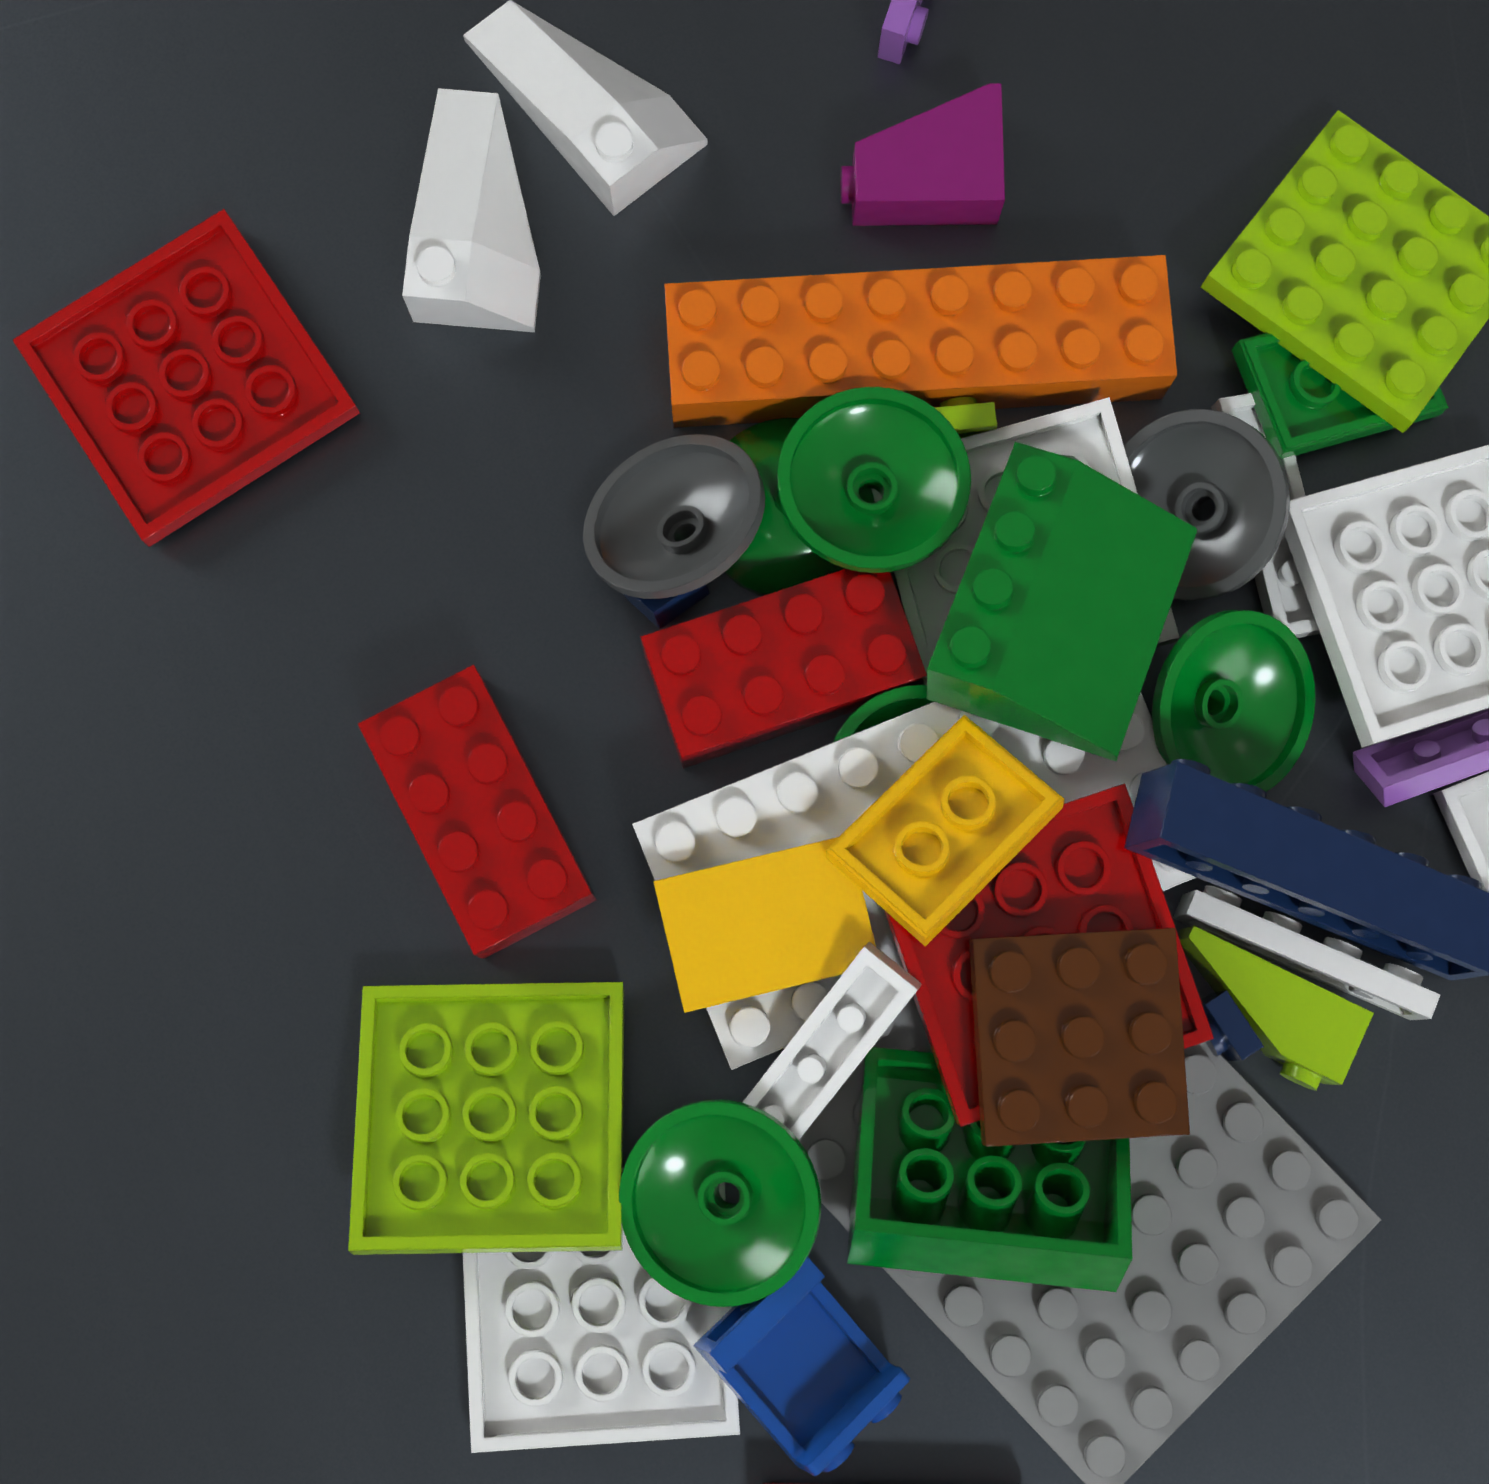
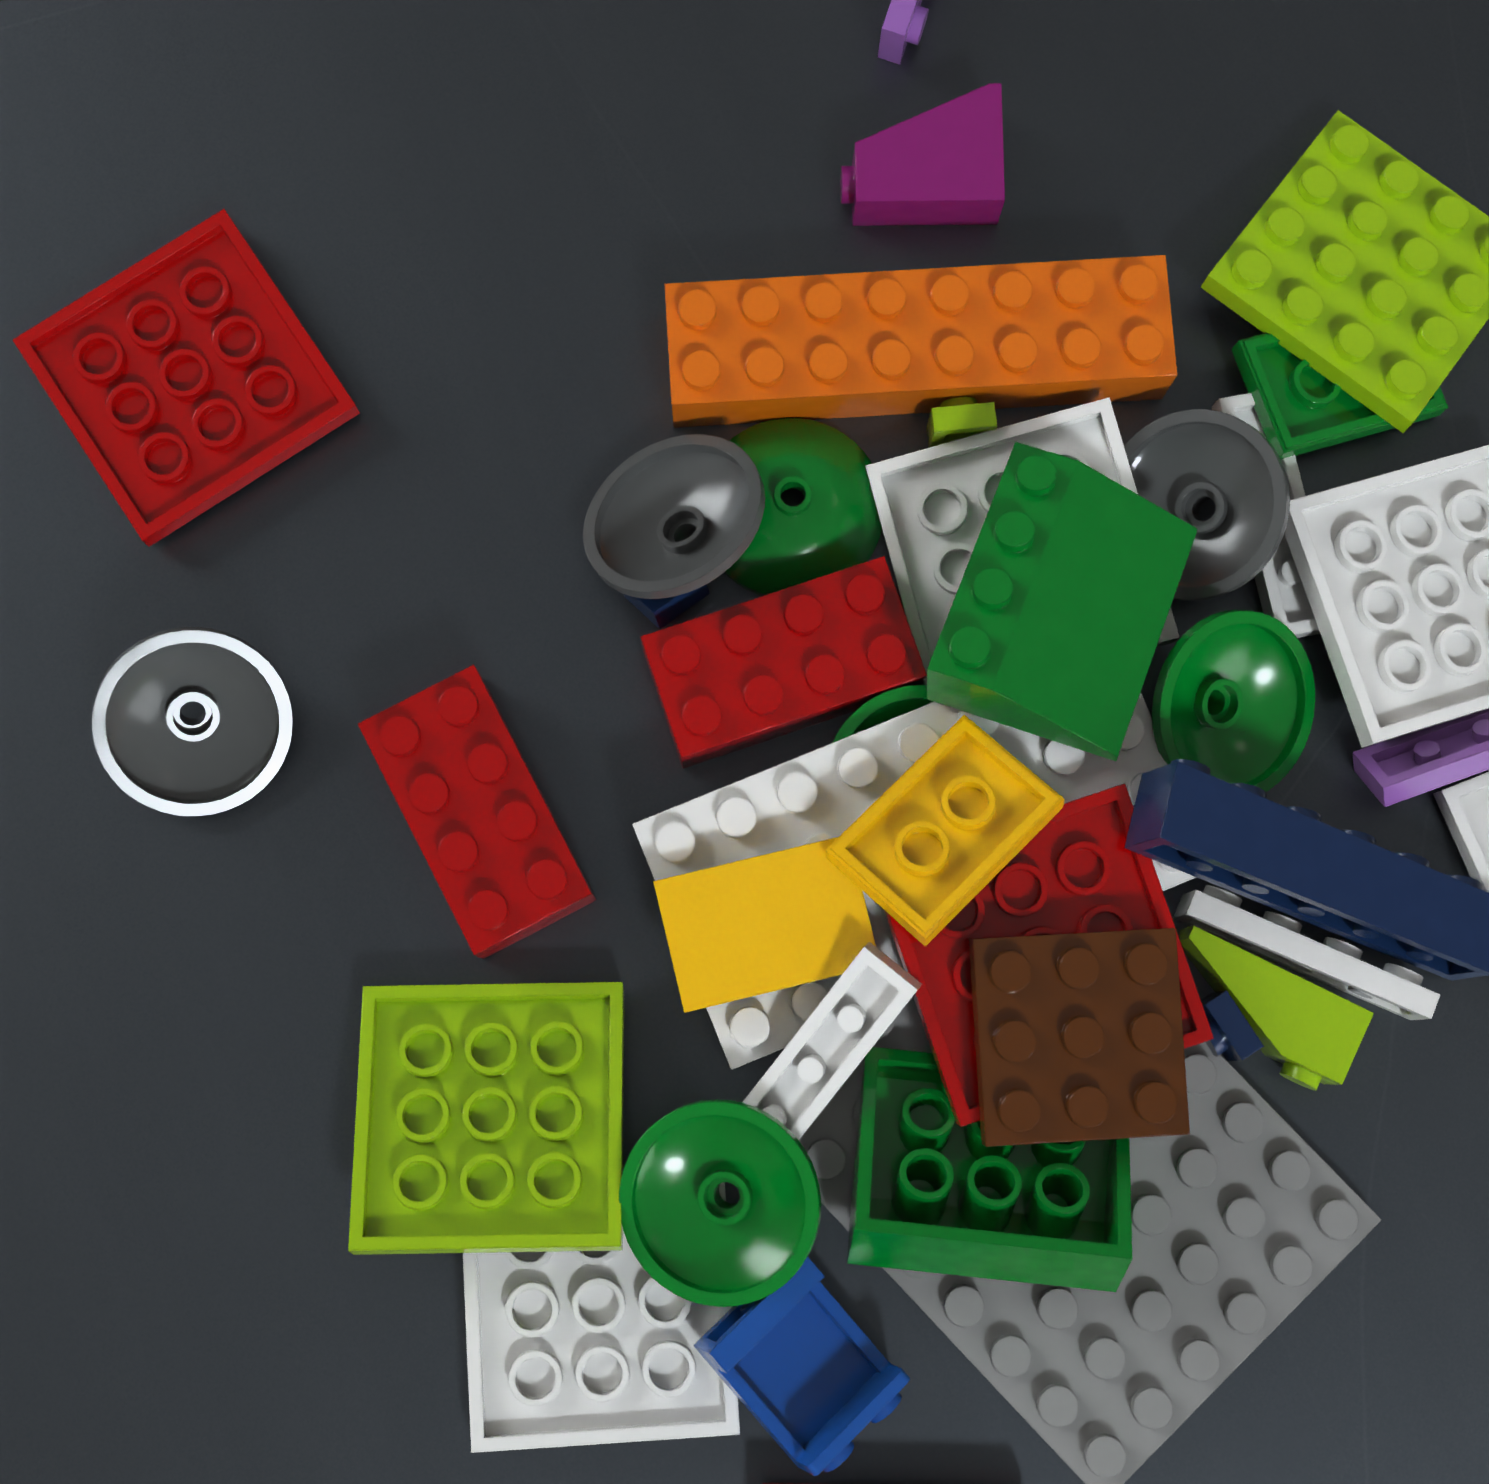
(200, 761): none -> dark grey dish
(469, 228): white wedge -> none
(595, 112): white wedge -> none
(879, 443): green dish -> none

